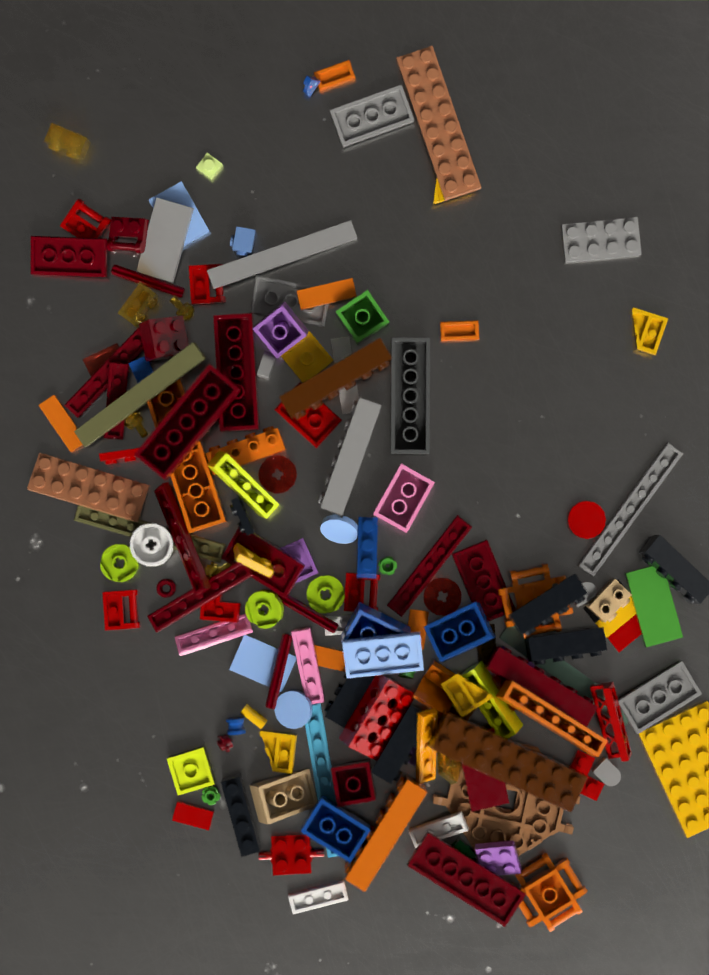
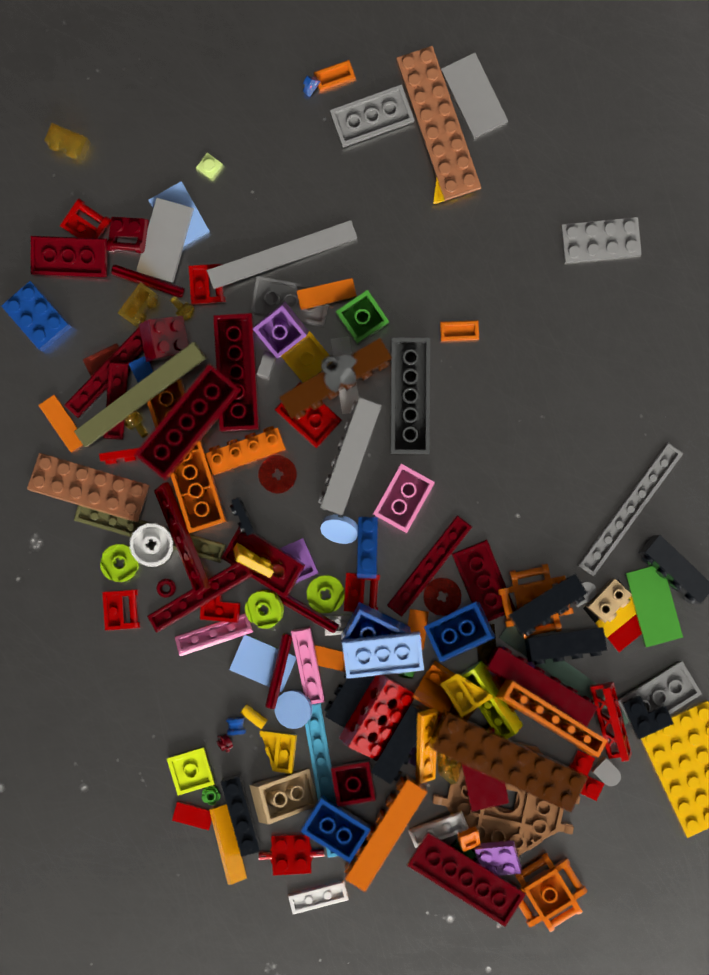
(36, 316): none -> blue brick
(213, 569): clear yellow plate -> none
(227, 844): none -> light orange tile
(243, 241): medium blue brick -> none
(243, 484): neon yellow brick -> none
(341, 373): none -> dark grey plate
(387, 560): bright green plate -> none
(469, 839): none -> orange plate
(474, 95): none -> light grey tile
(586, 519): red tile -> none
(646, 722): none -> black plate
(648, 330): yellow wing -> none

